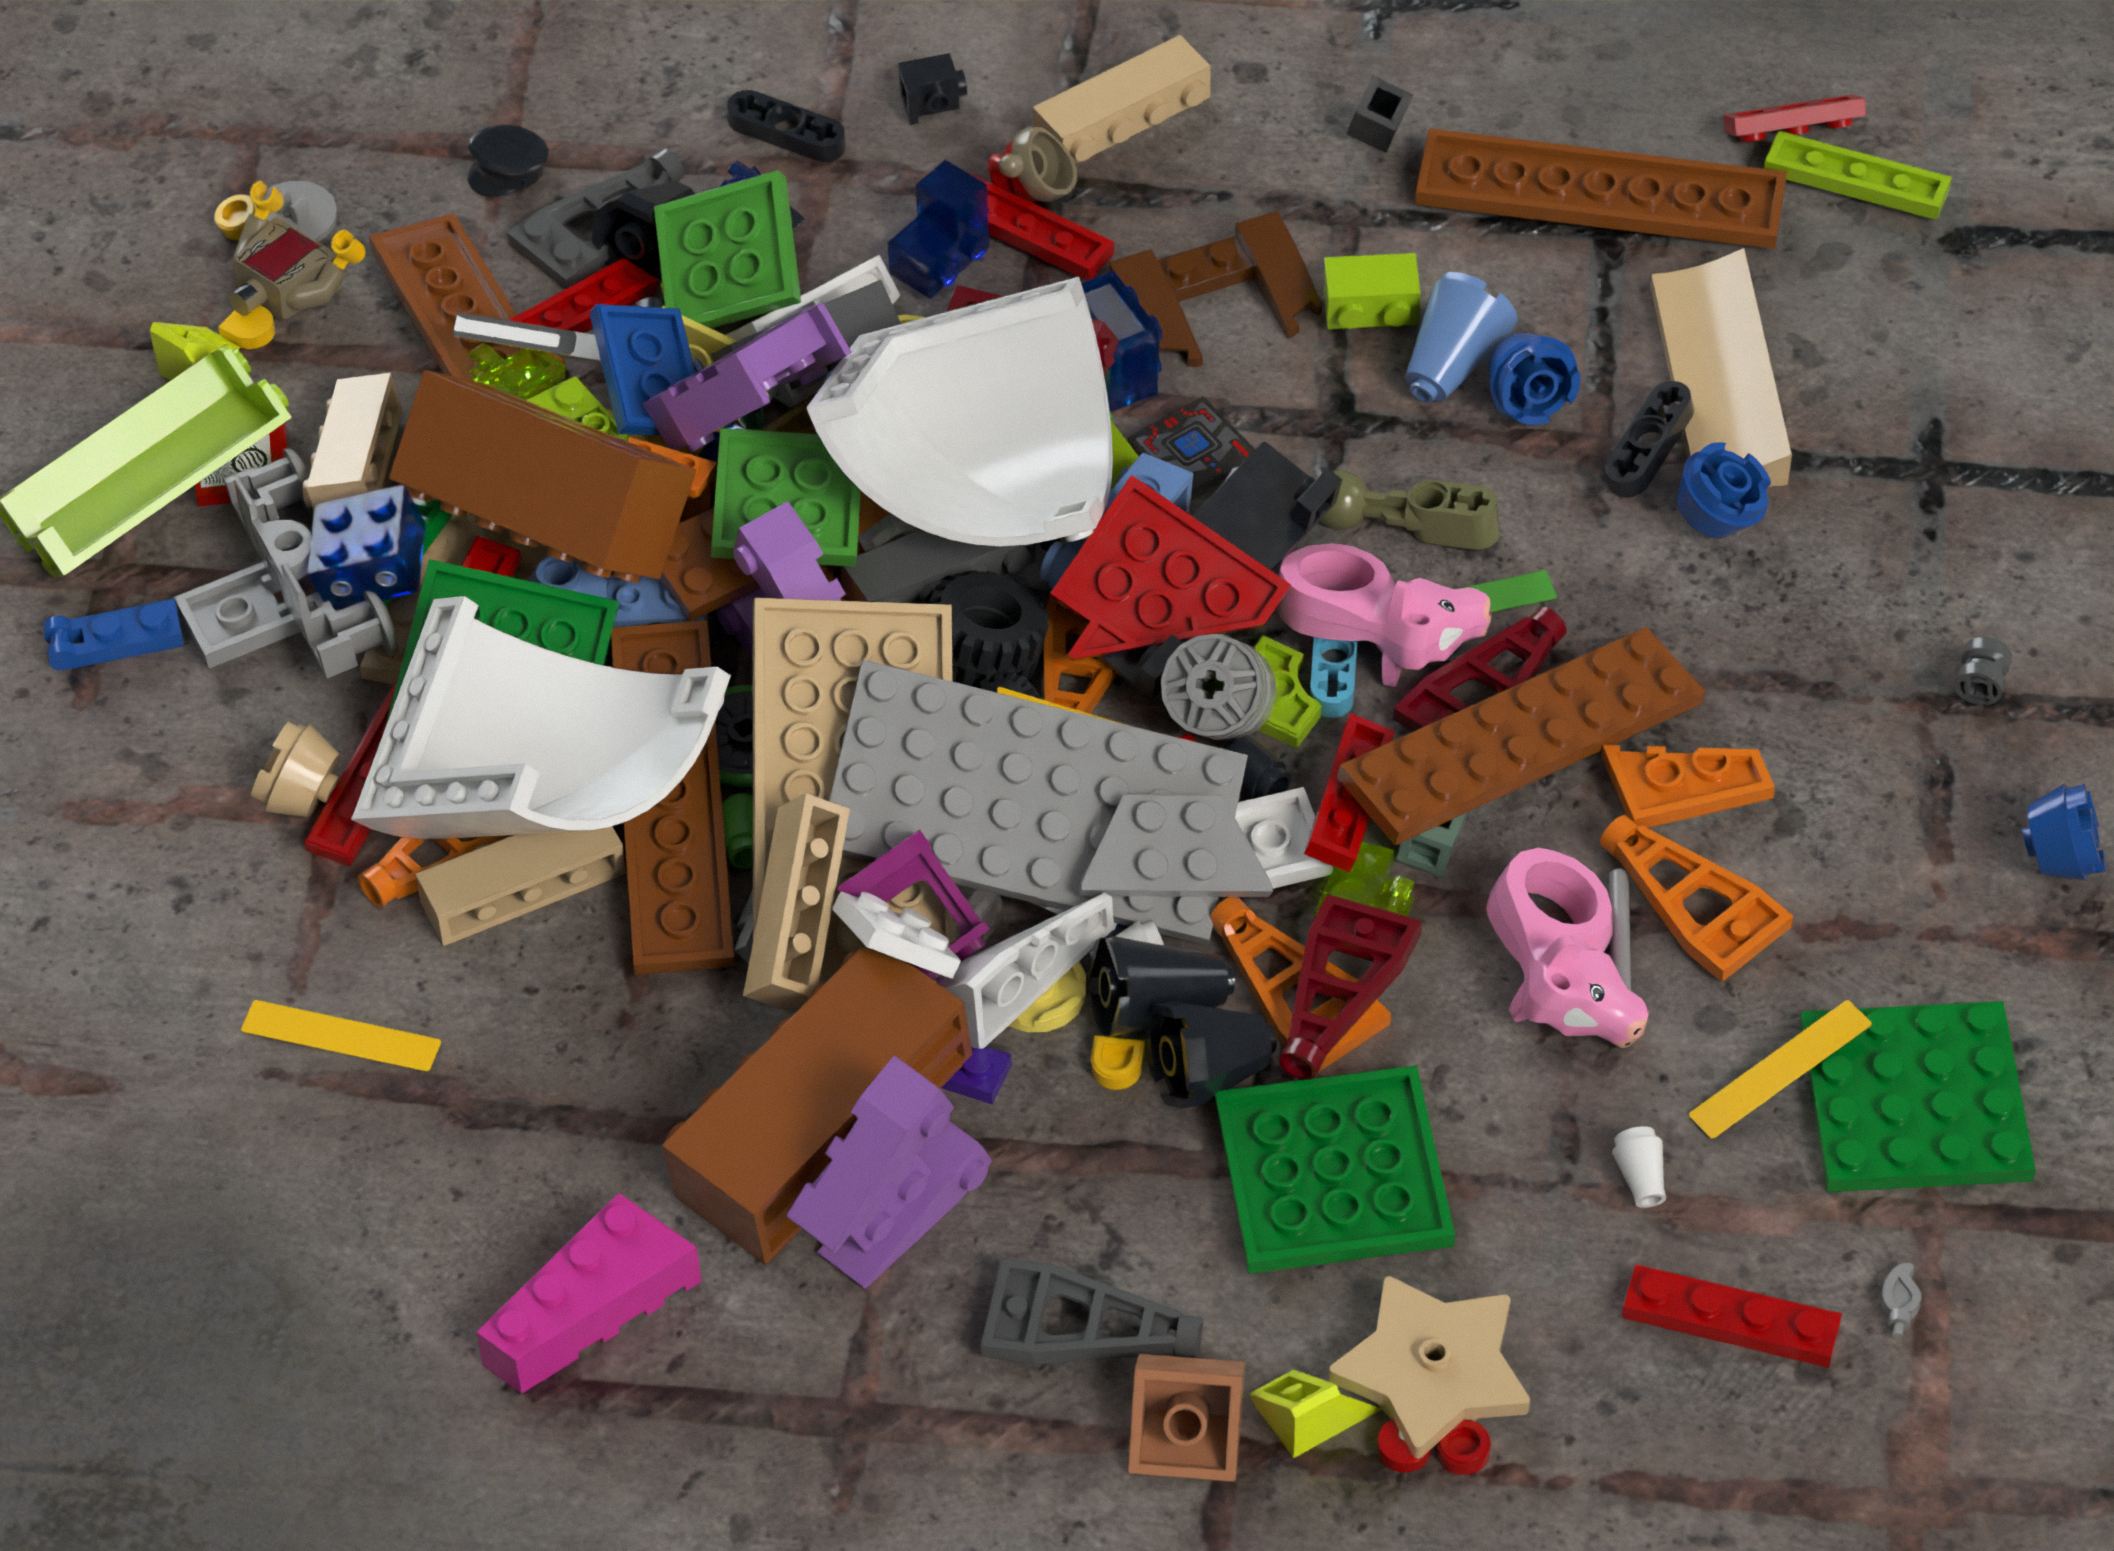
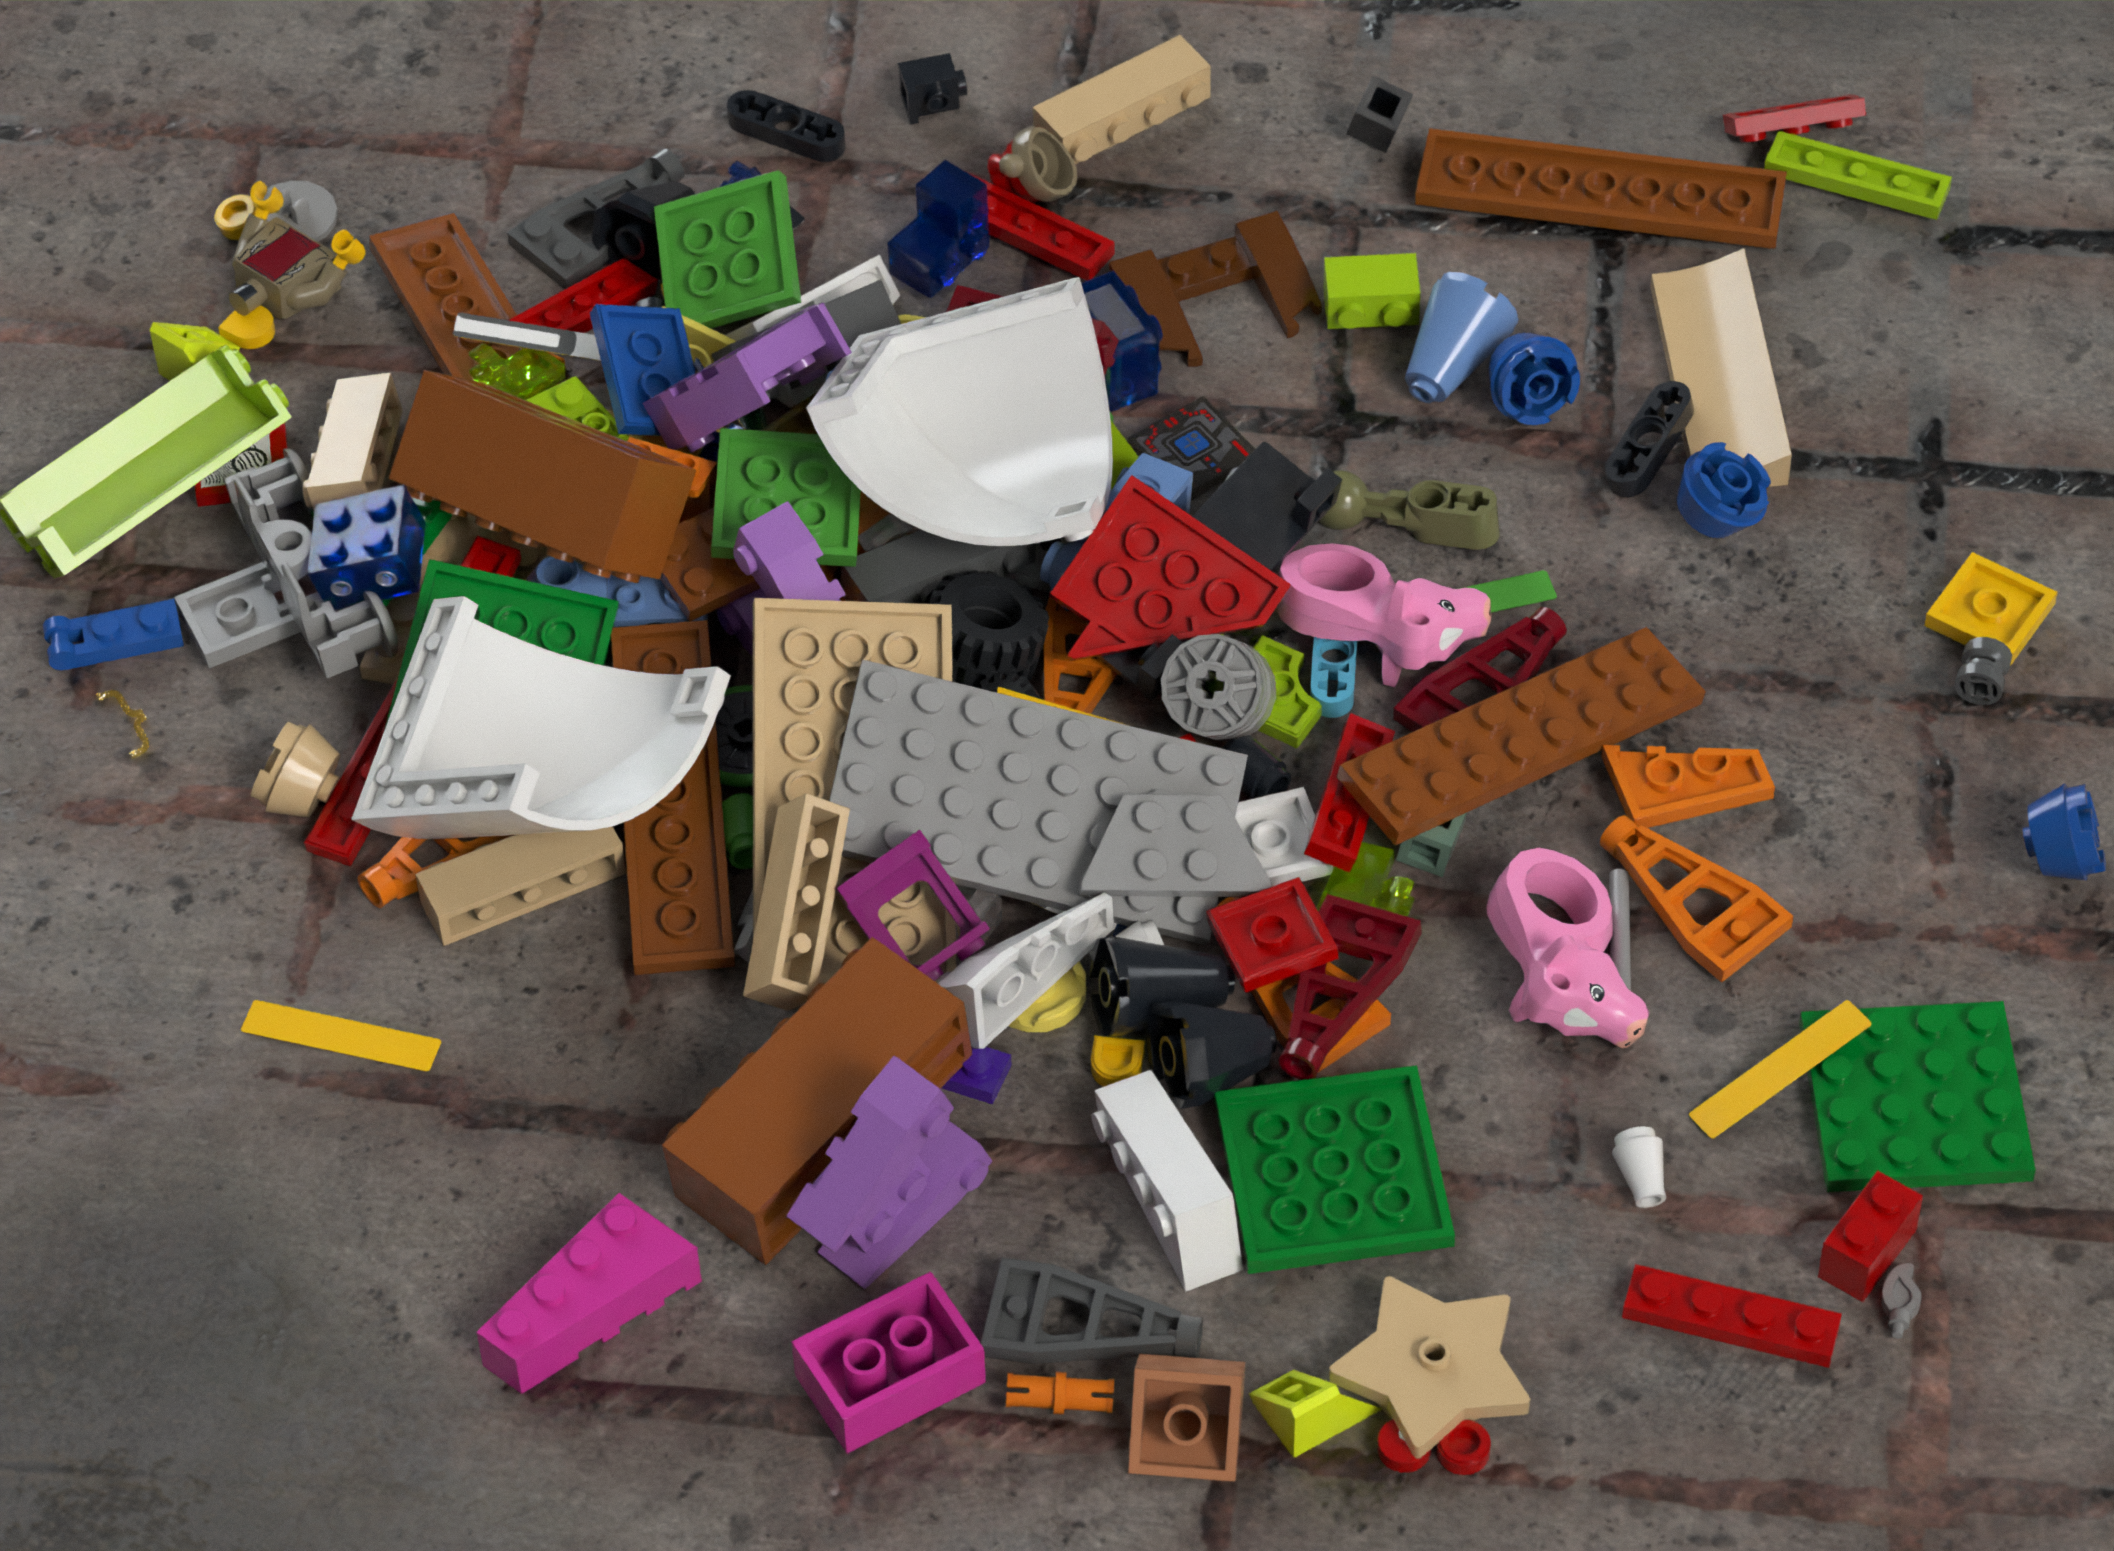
(133, 713): none -> clear yellow piece
(505, 159): black piece -> none
(889, 1362): none -> dark pink brick
(896, 934): white plate -> none
(1059, 1393): none -> orange pin
(1170, 1178): none -> white wedge
(1272, 934): none -> red tile
(1870, 1236): none -> red brick
(1990, 603): none -> yellow plate

